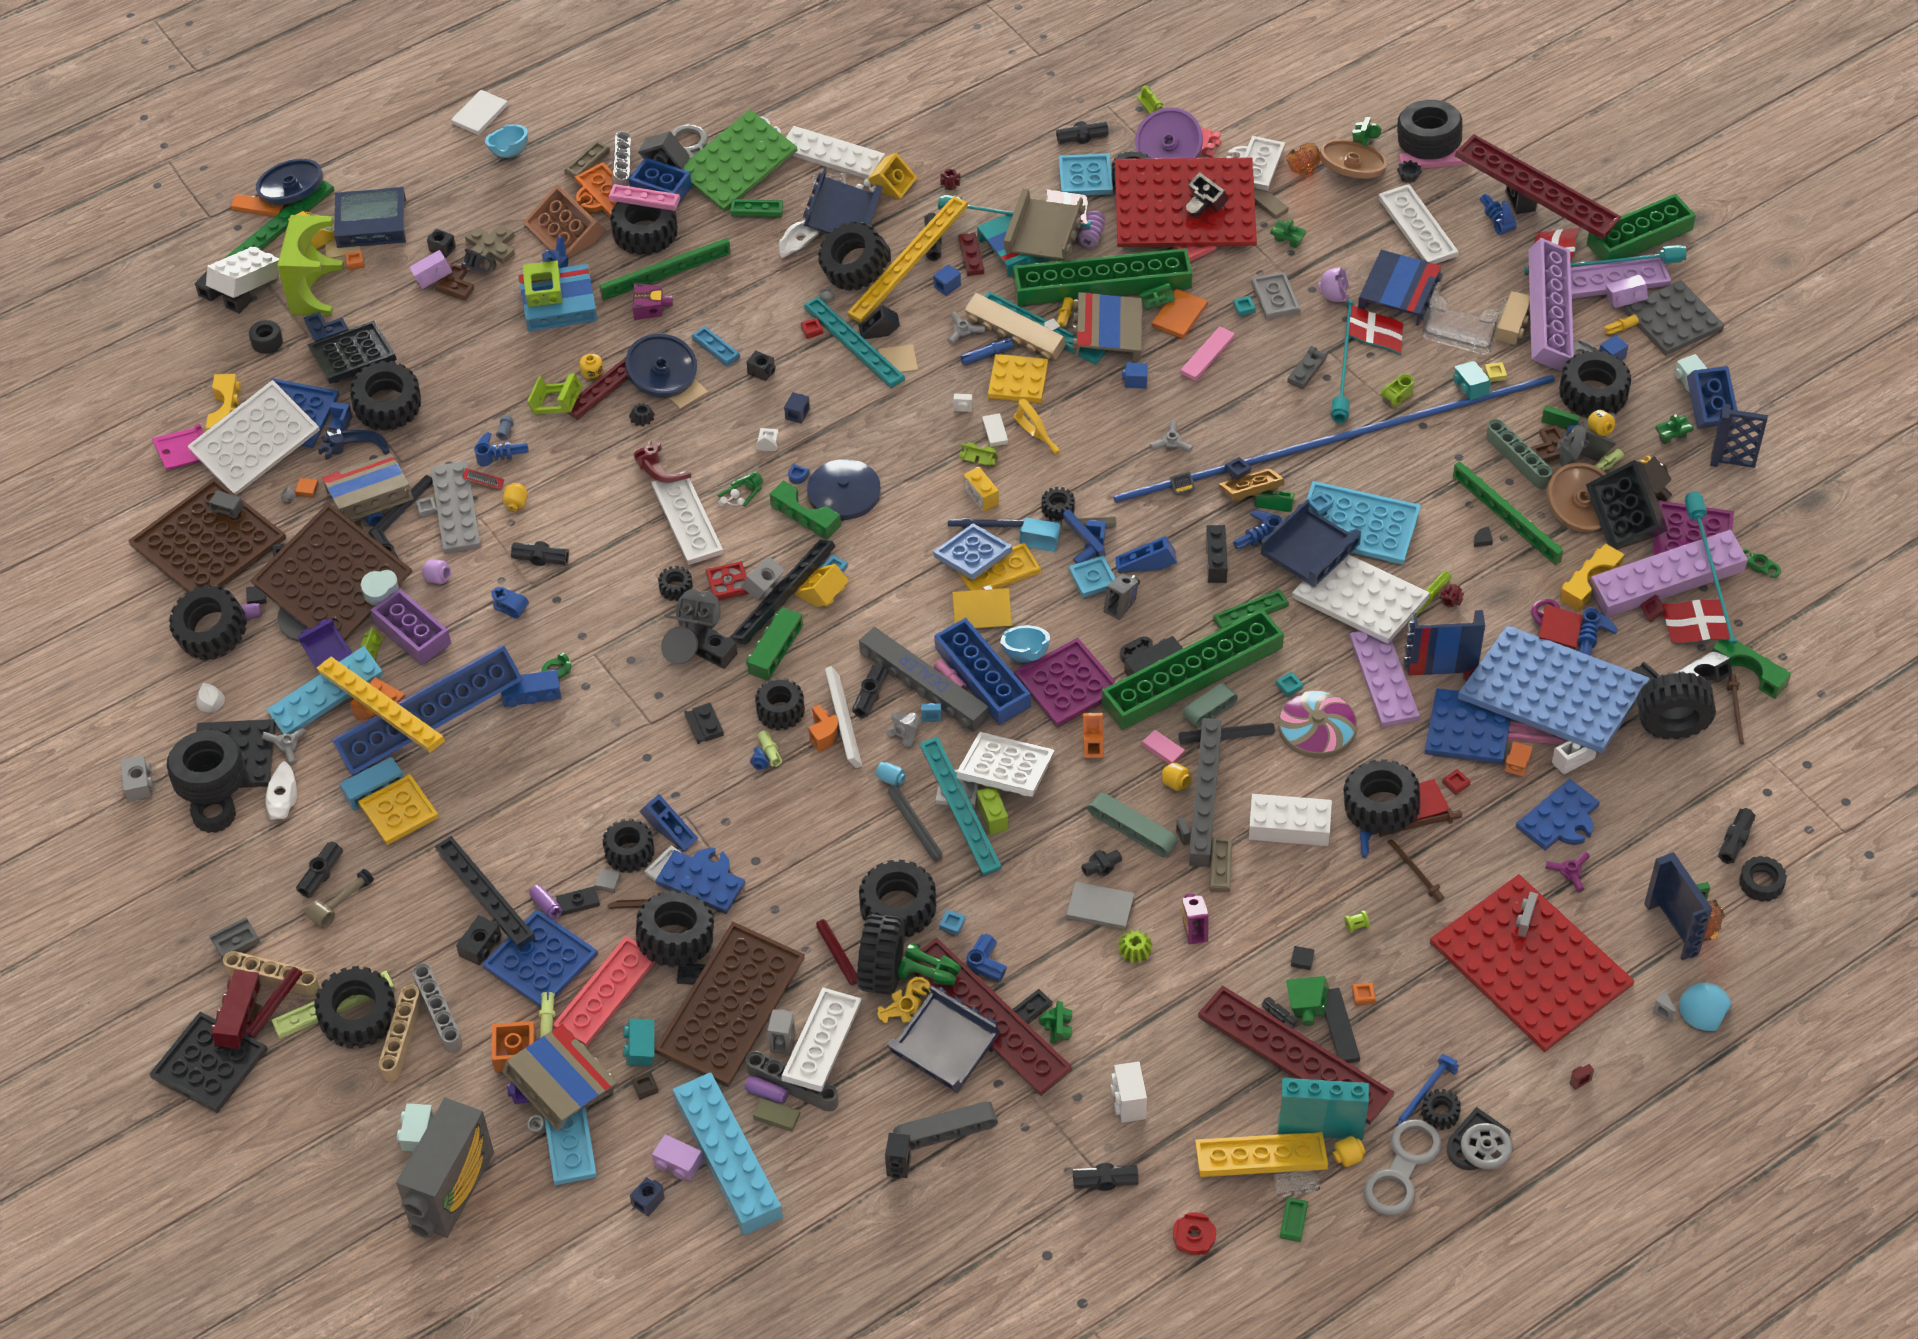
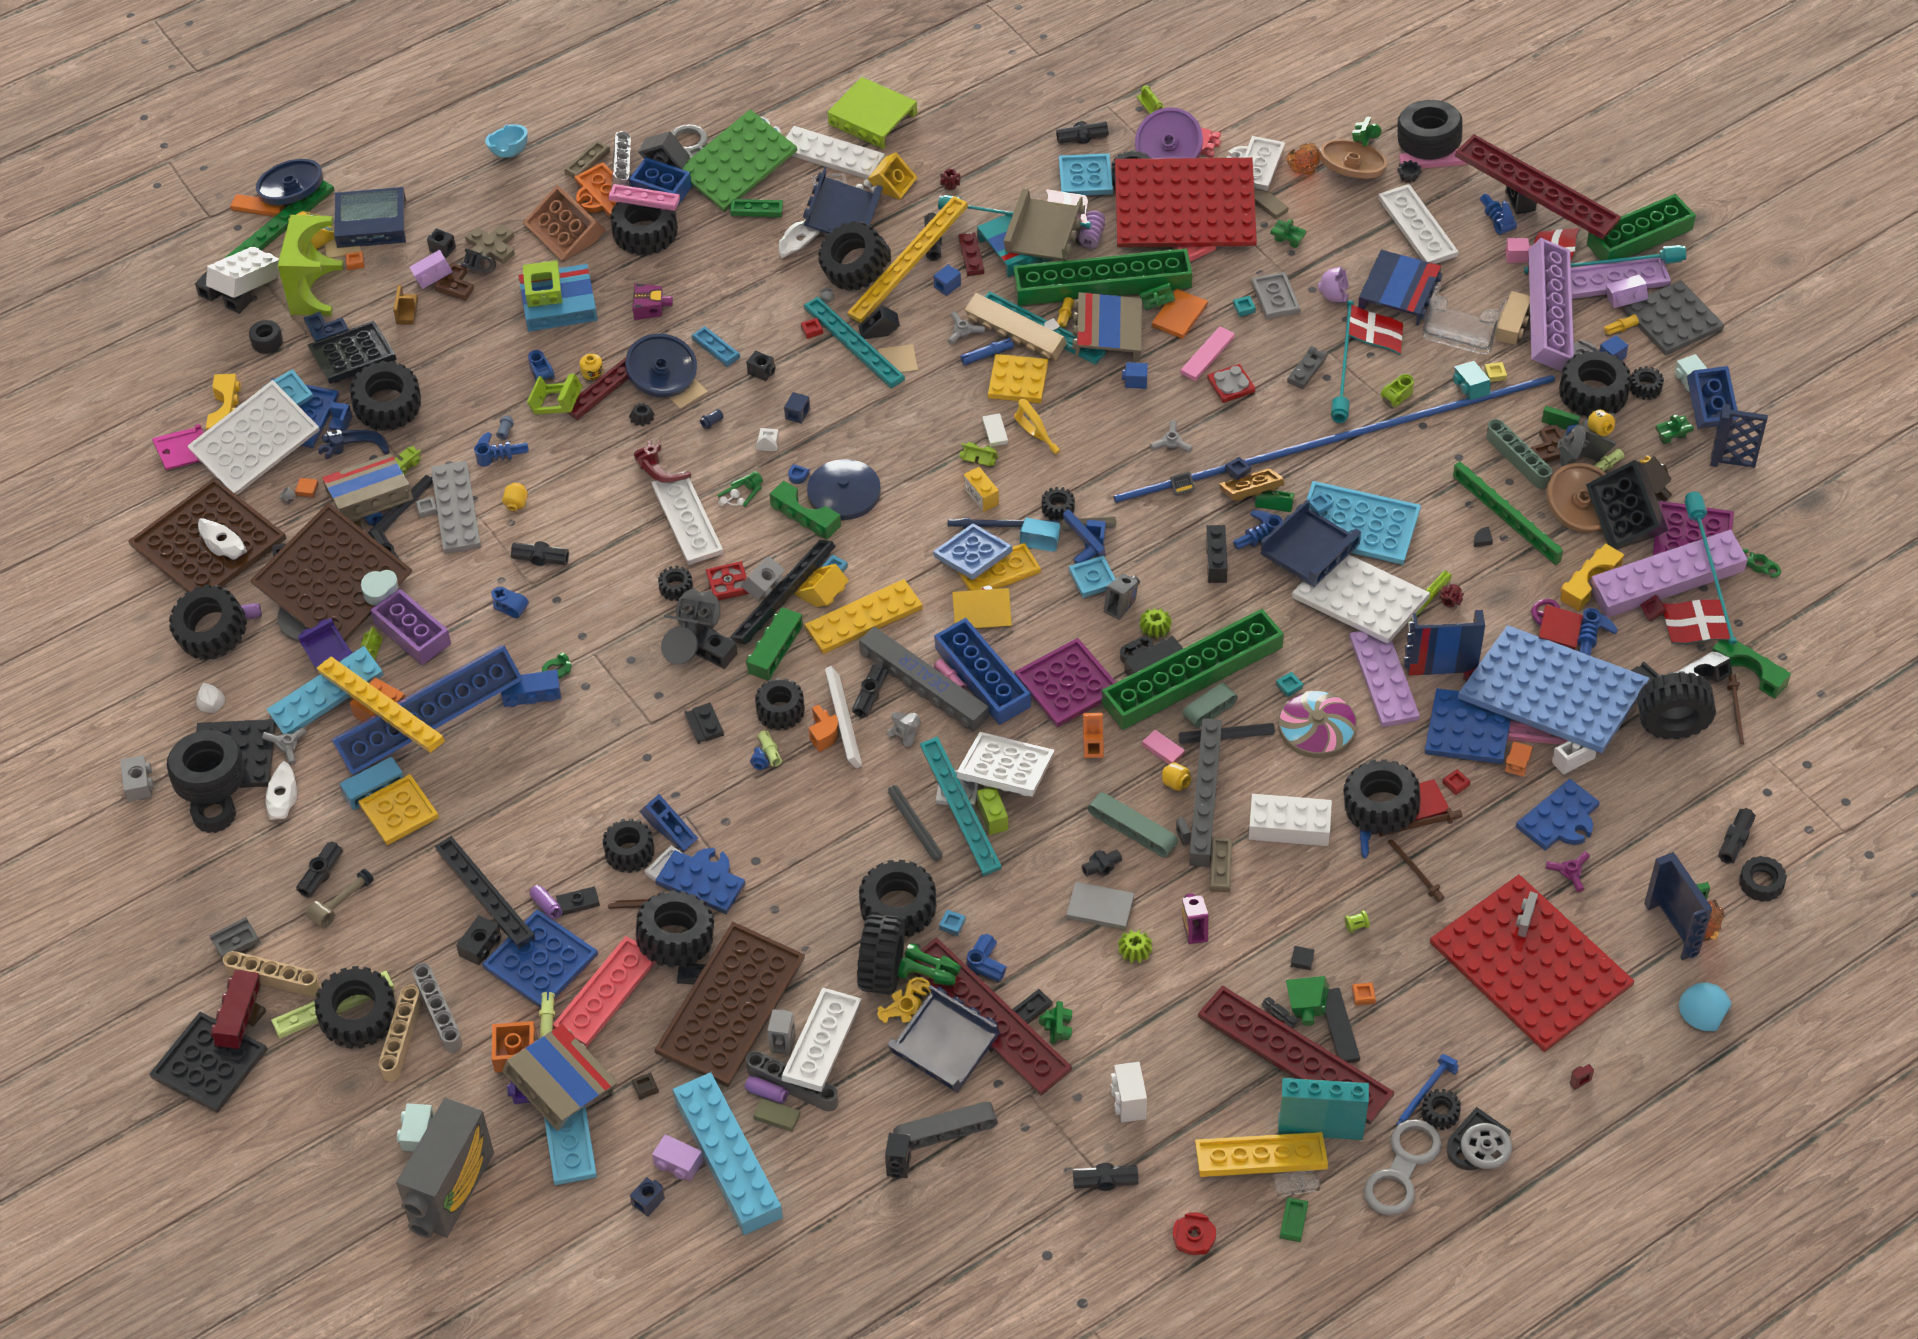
(226, 504): dark grey piece -> none
(231, 546): none -> white piece
(254, 595): black tile -> none
(273, 1002): dark red axle -> none
(294, 387): none -> medium azure plate
(405, 307): none -> pearl gold panel
(410, 457): none -> lime hinge
(436, 571): lavender head -> none
(479, 112): white tile -> none
(483, 478): sticker -> none
(539, 365): none -> blue piece
(539, 1120): light grey hinge -> none
(558, 254): blue piece -> none
(607, 880): light grey tile -> none
(639, 1042): teal brick -> none
(665, 268): green tile -> none
(710, 419): none -> dark blue pin
(837, 951): dark red axle -> none
(862, 615): none -> yellow plate
(870, 111): none -> lime panel
(890, 774): medium azure brick -> none
(931, 712): dark azure plate -> none
(963, 402): white plate -> none
(1025, 643): medium azure cylinder -> none
(1150, 556): blue slope -> none
(1155, 623): none -> lime gear
(1205, 194): black brick -> none
(1231, 383): none -> piece
(1269, 603): green tile -> none
(1348, 1151): yellow head -> none
(1517, 250): none -> bright pink brick
(1646, 390): none -> black tyre
(1664, 1007): light grey slope -> none

